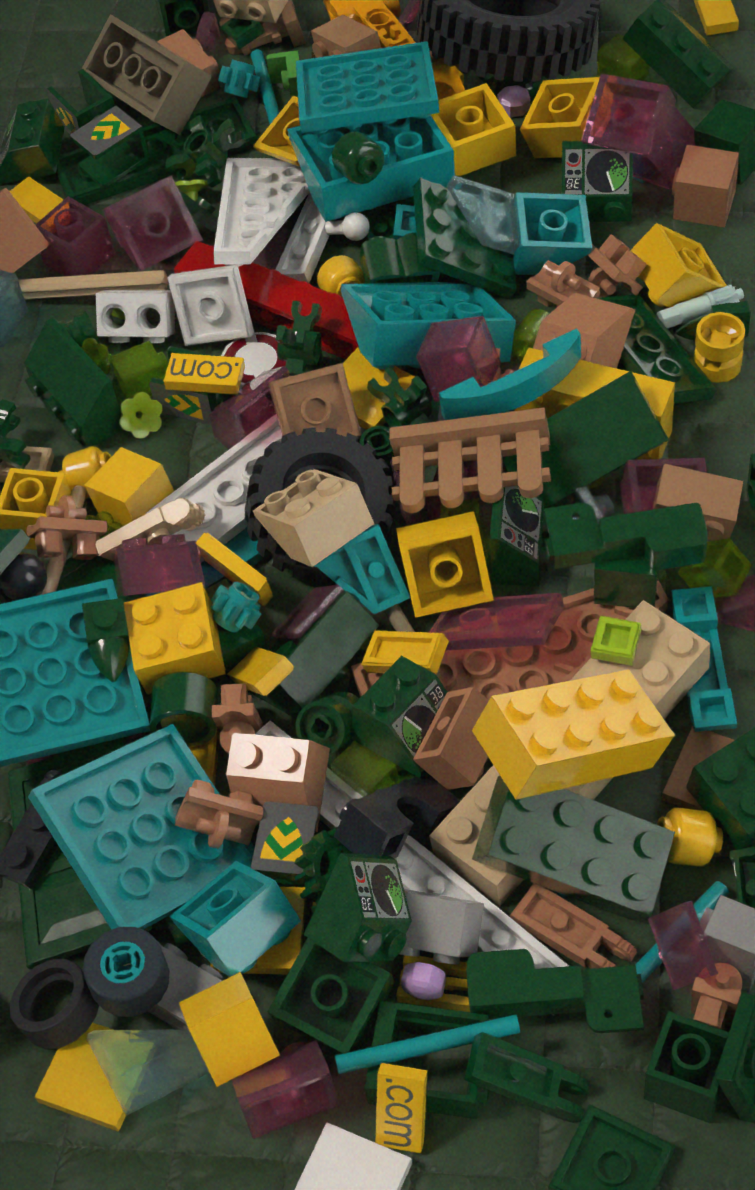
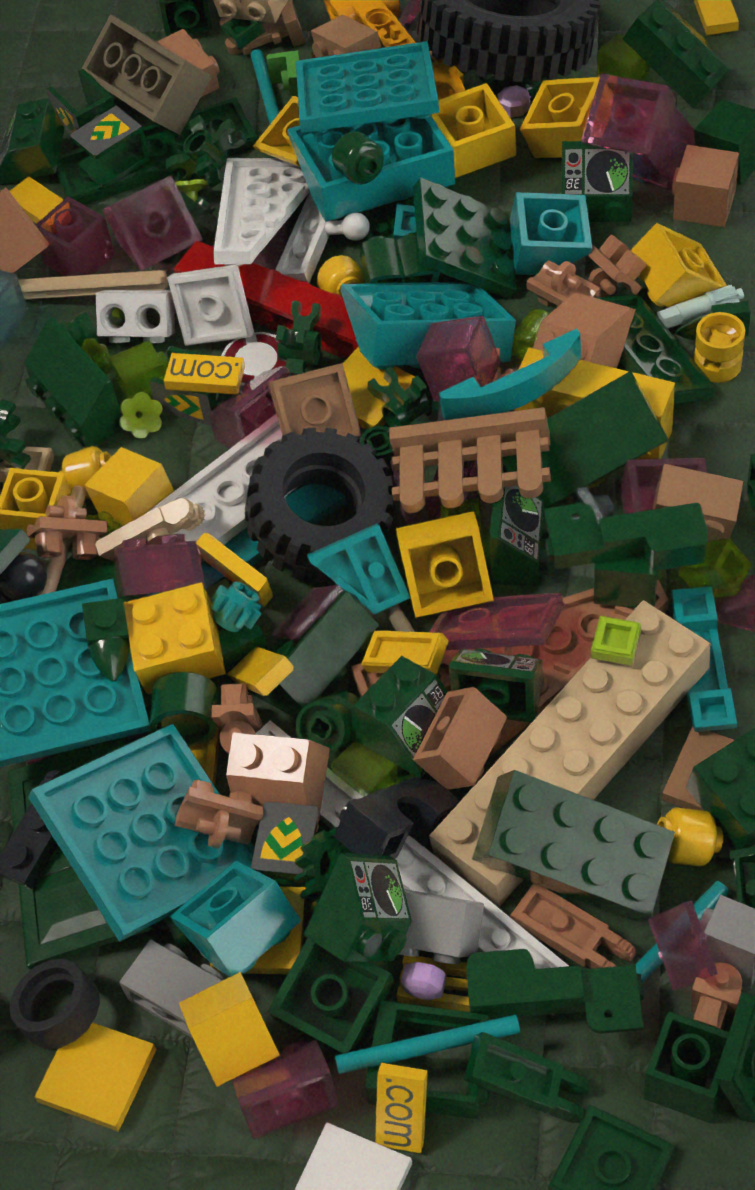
(128, 988): black wheel -> none
(146, 1063): clear light blue wing -> none
(208, 32): clear pink tile -> none
(239, 78): teal gear -> none
(314, 515): tan slope -> none
(488, 212): clear light blue wing -> none
(505, 680): none -> dark green slope
(571, 733): yellow brick -> none

